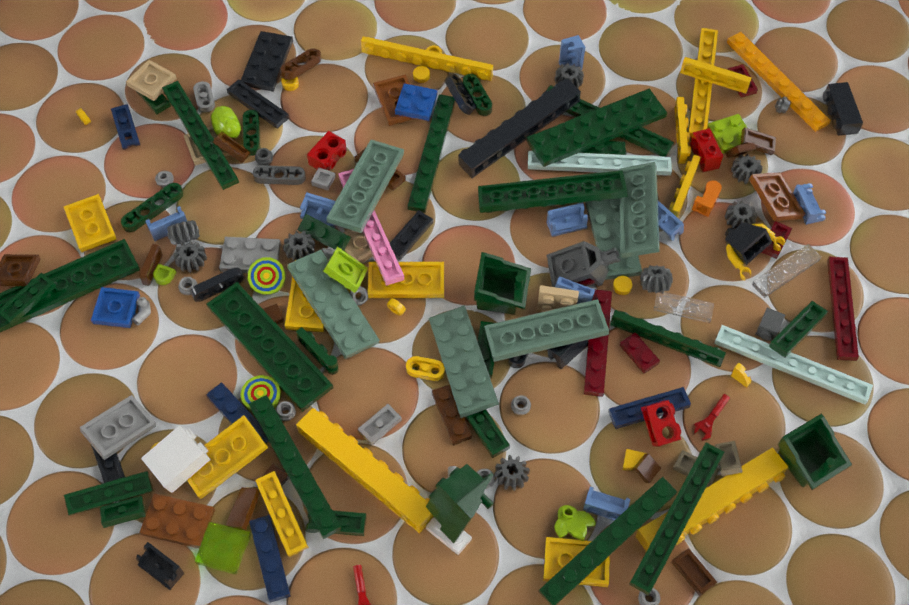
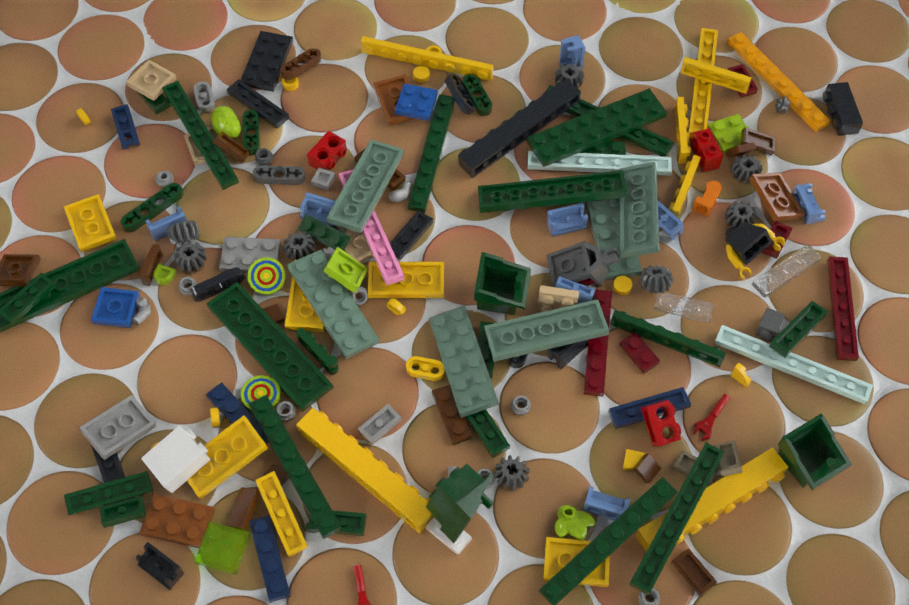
(215, 417): none -> yellow tile
(400, 194): none -> light grey arm

